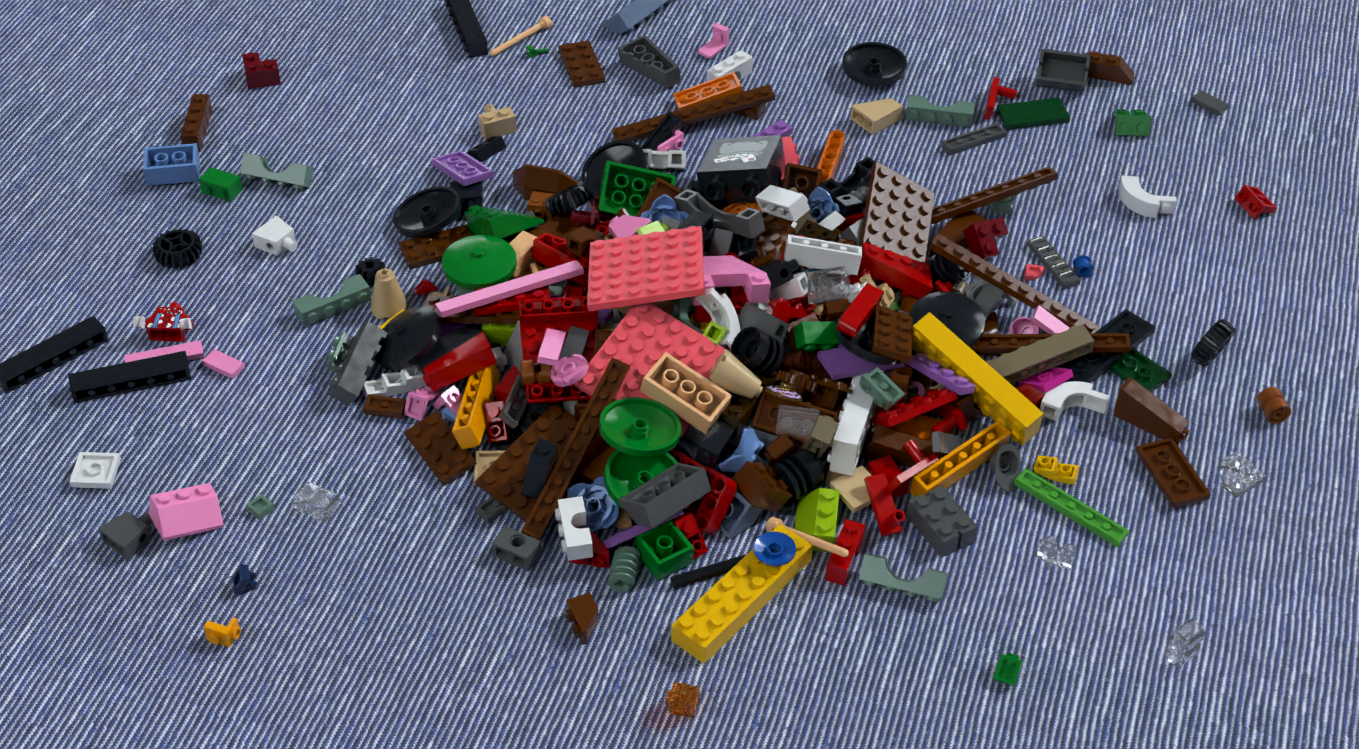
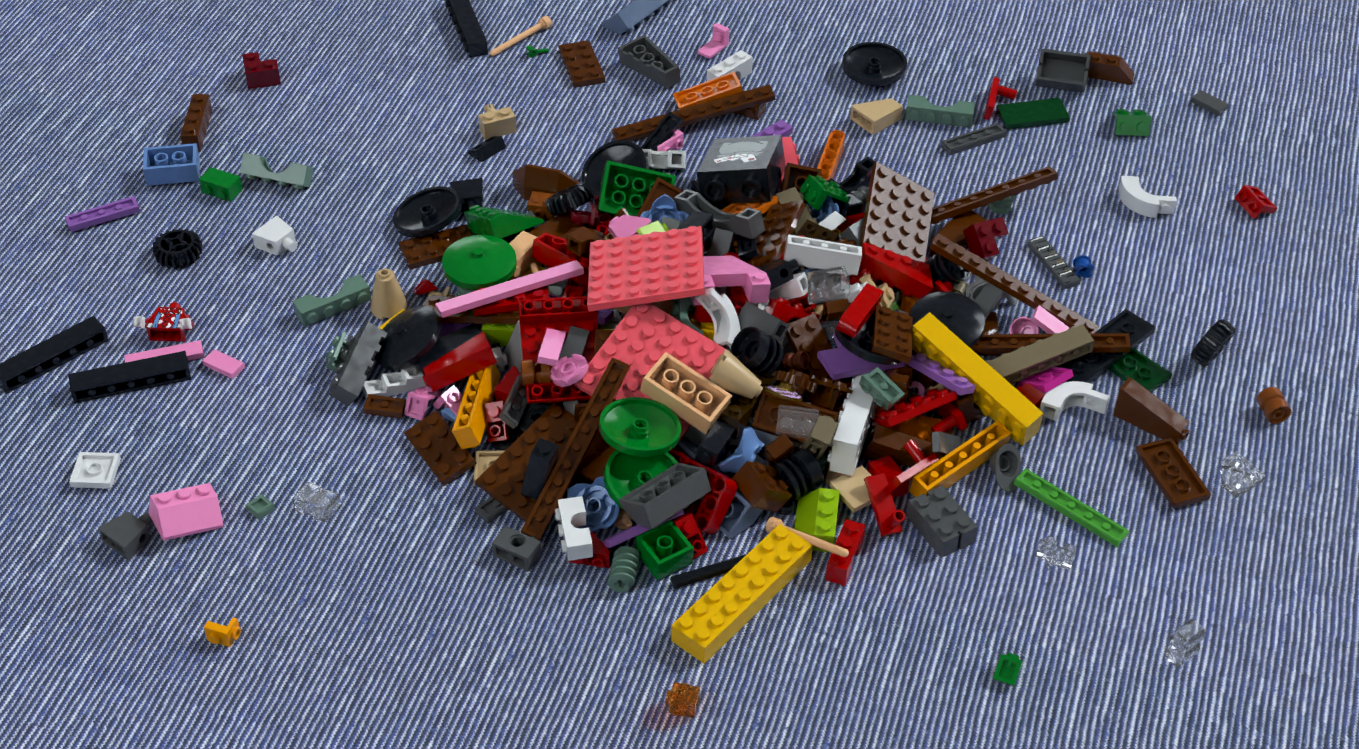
(102, 214): none -> medium lavender plate
(243, 579): dark blue tile -> none
(368, 269): black gear -> none
(462, 168): medium lavender tile -> none
(583, 615): reddish brown slope -> none
(715, 332): lime slope -> none
(774, 548): blue dish -> none
(782, 203): white brick -> none
(815, 336): green brick -> none
(817, 188): none -> green bracket
(877, 571): sand green arch -> none
(1033, 272): coral tile -> none
(1051, 468): yellow slope -> none

